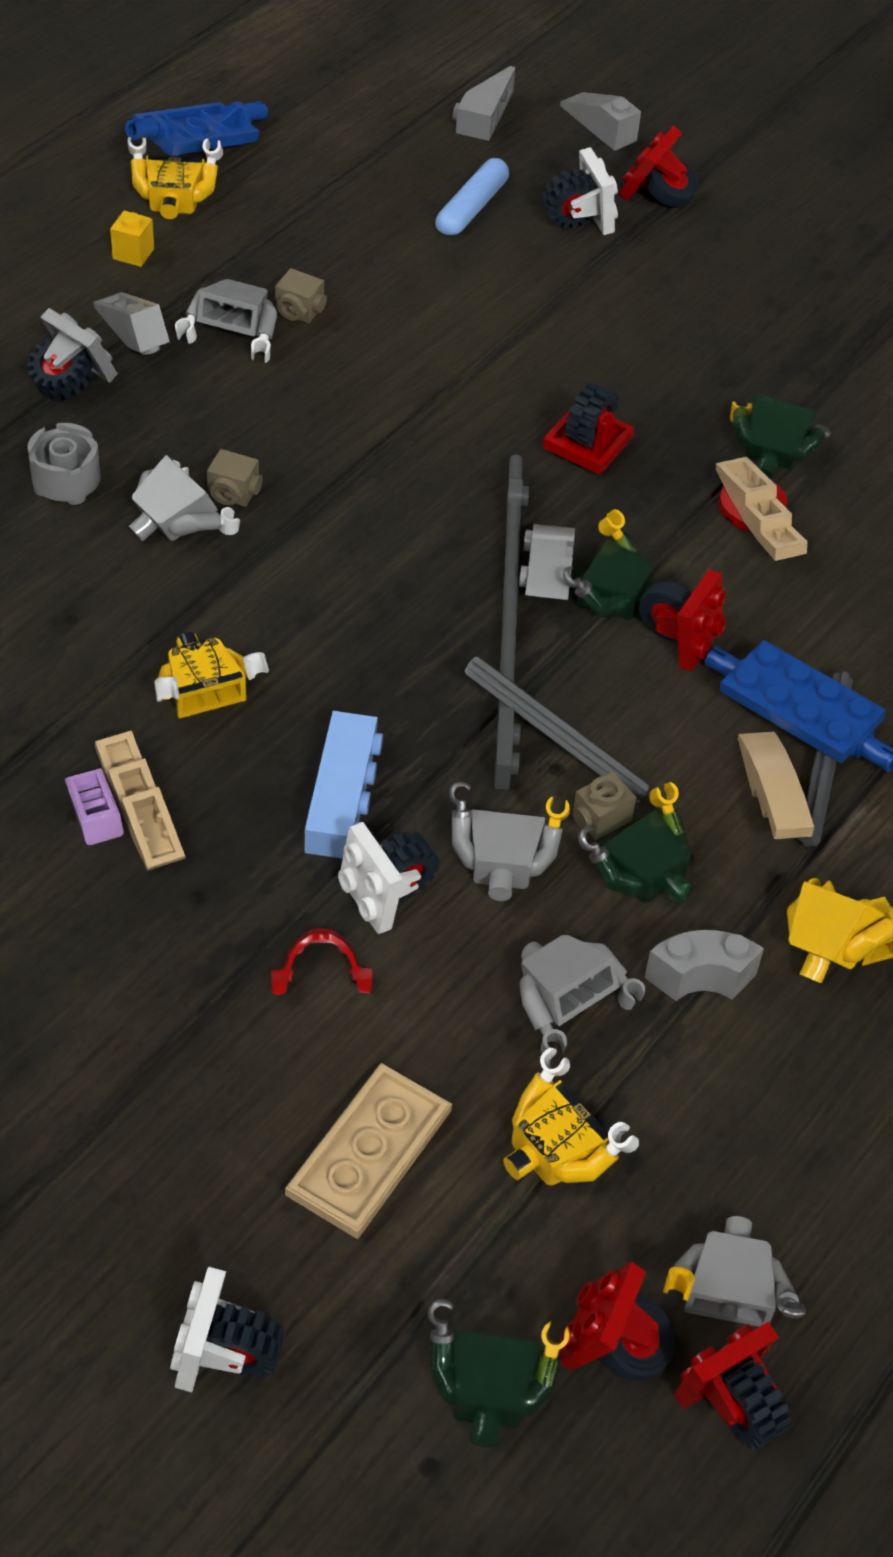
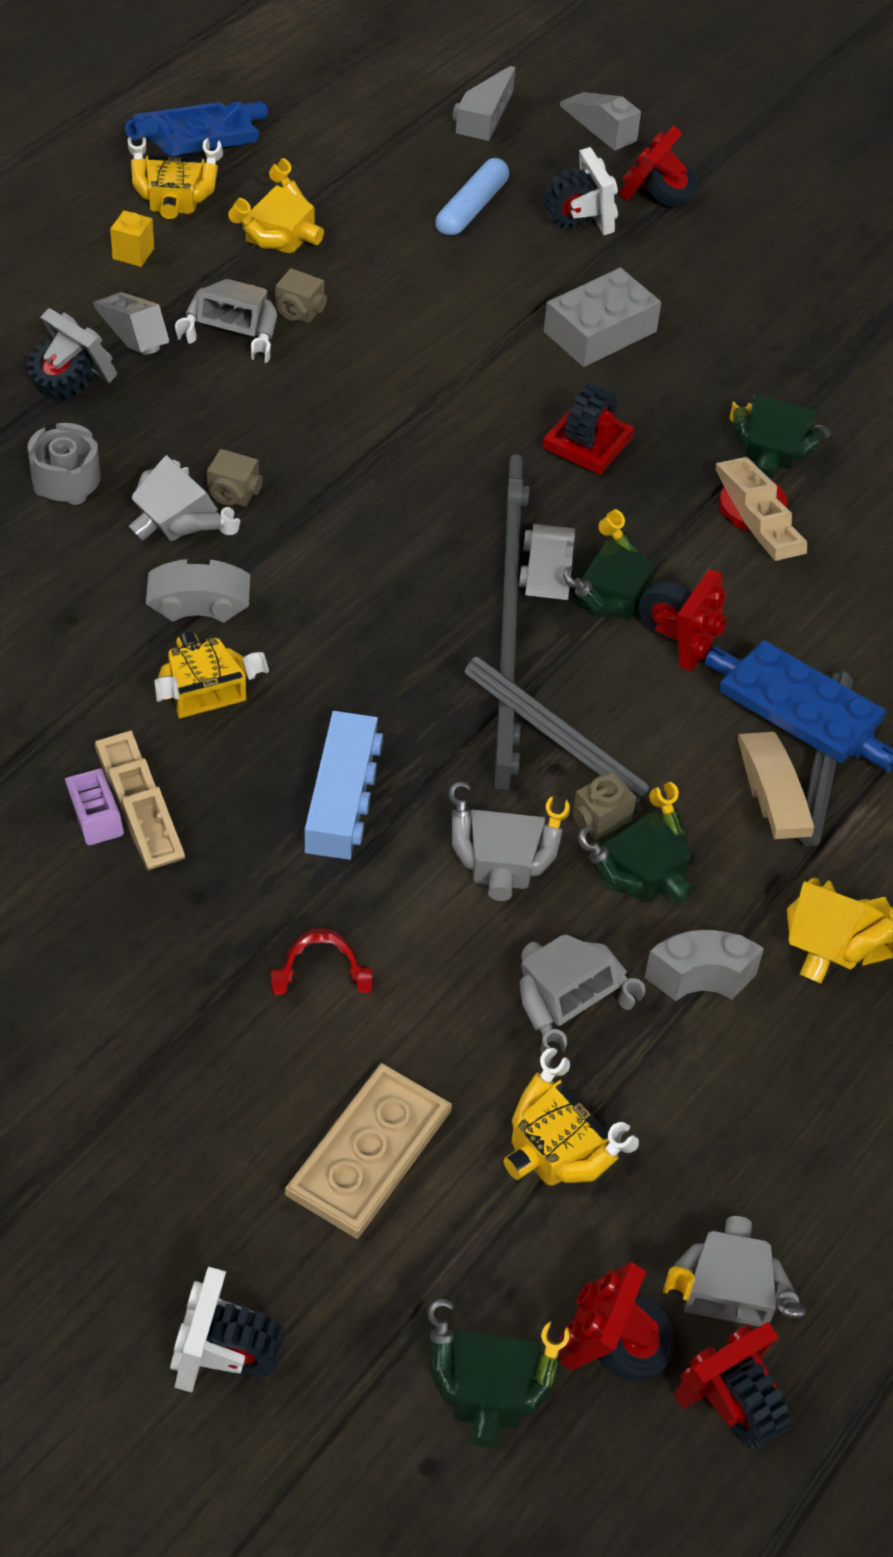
(198, 589): none -> light grey brick
(281, 218): none -> yellow torso
(385, 872): white plate -> none
(602, 316): none -> light grey brick

